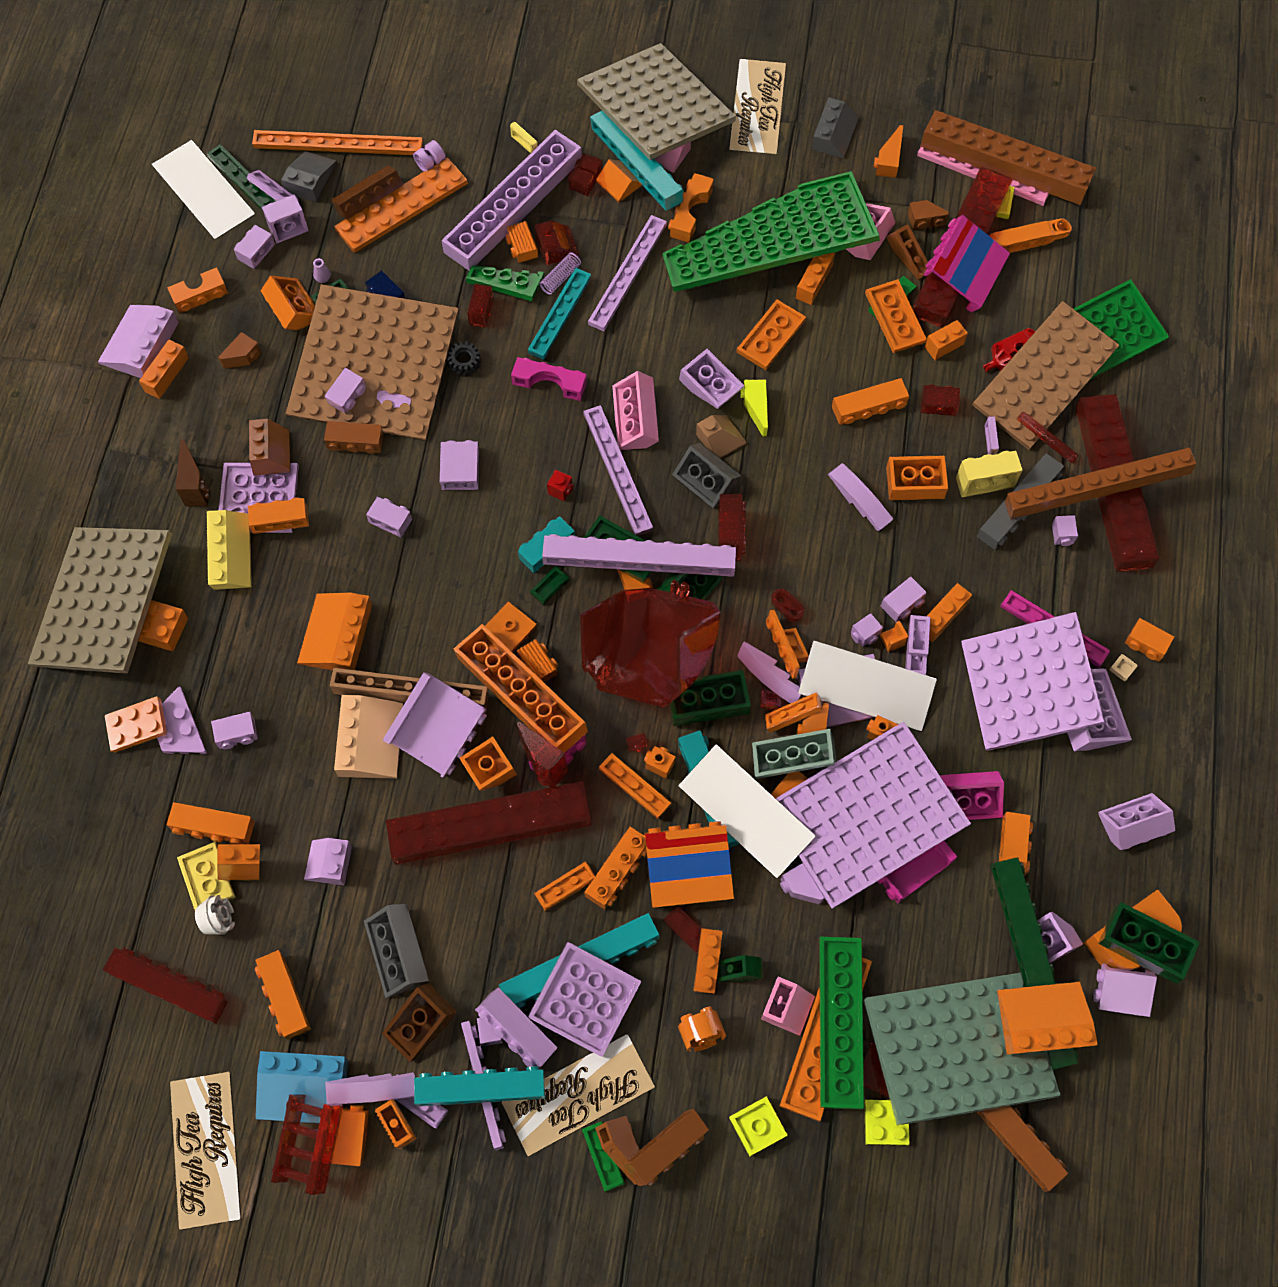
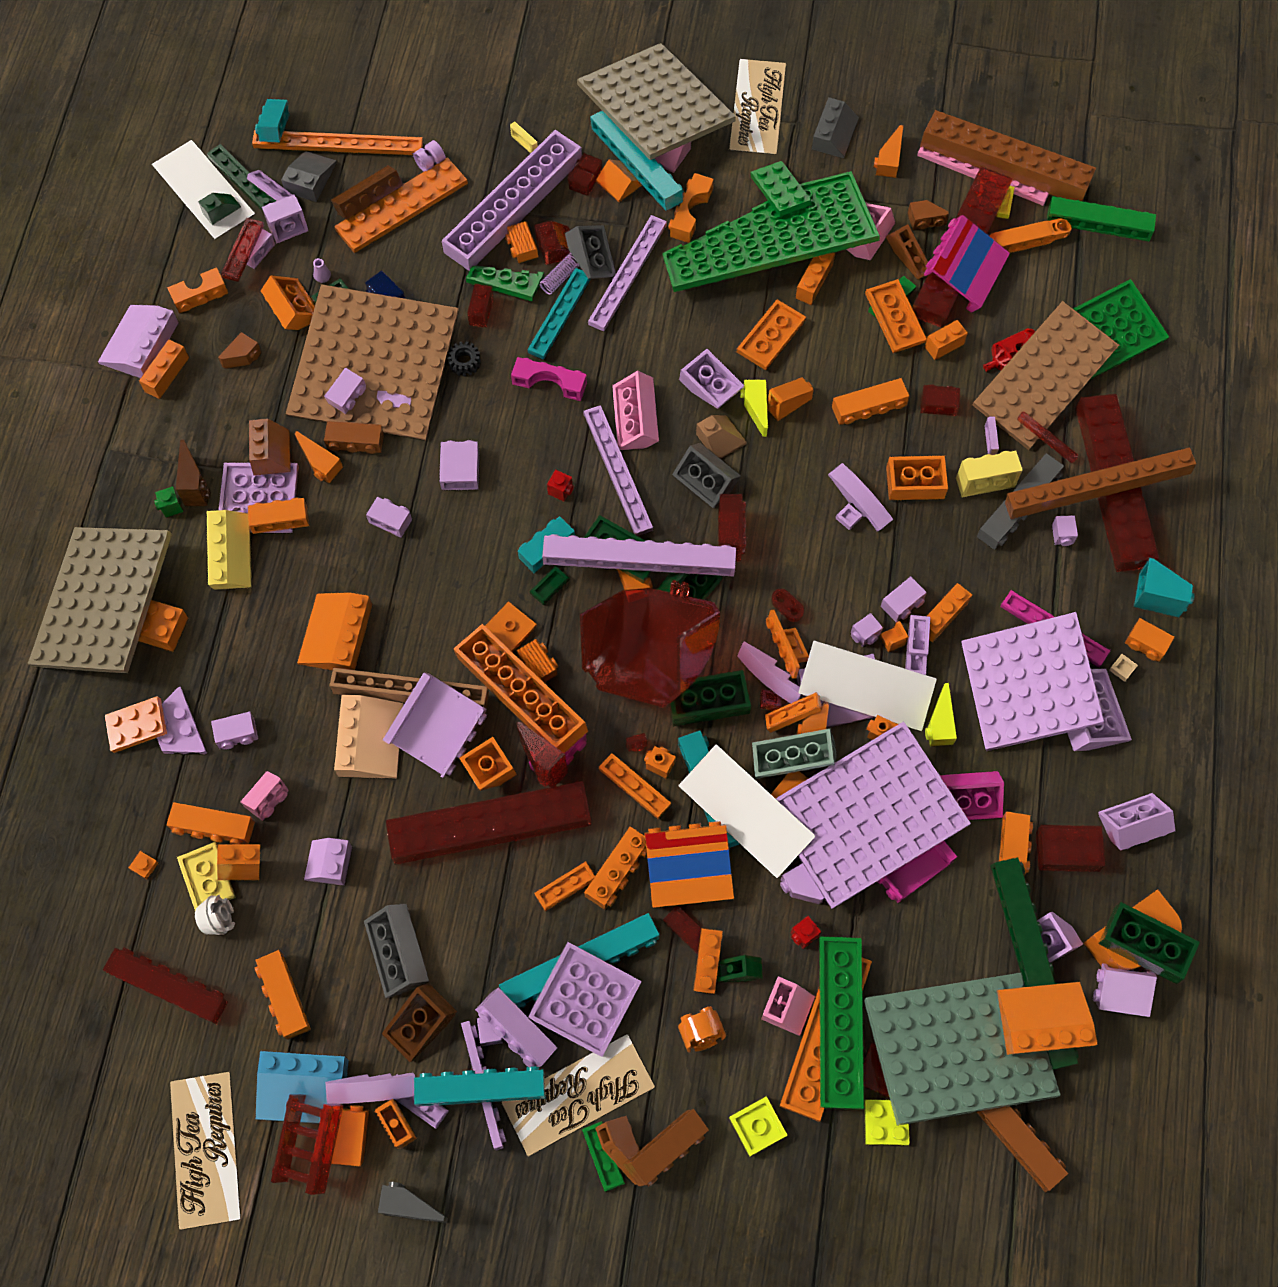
(143, 865): none -> orange plate
(168, 502): none -> green brick
(218, 206): none -> dark green slope
(242, 249): none -> clear red tile
(265, 796): none -> bright pink slope
(272, 120): none -> teal brick
(322, 462): none -> orange slope
(403, 1203): none -> dark grey slope
(591, 251): none -> dark grey slope
(780, 188): none -> green plate
(788, 397): none -> orange slope
(805, 932): none -> red brick
(848, 516): none -> lavender plate
(942, 726): none -> neon yellow slope
(1070, 848): none -> clear red brick
(1103, 218): none -> green brick
(1162, 590): none -> teal slope

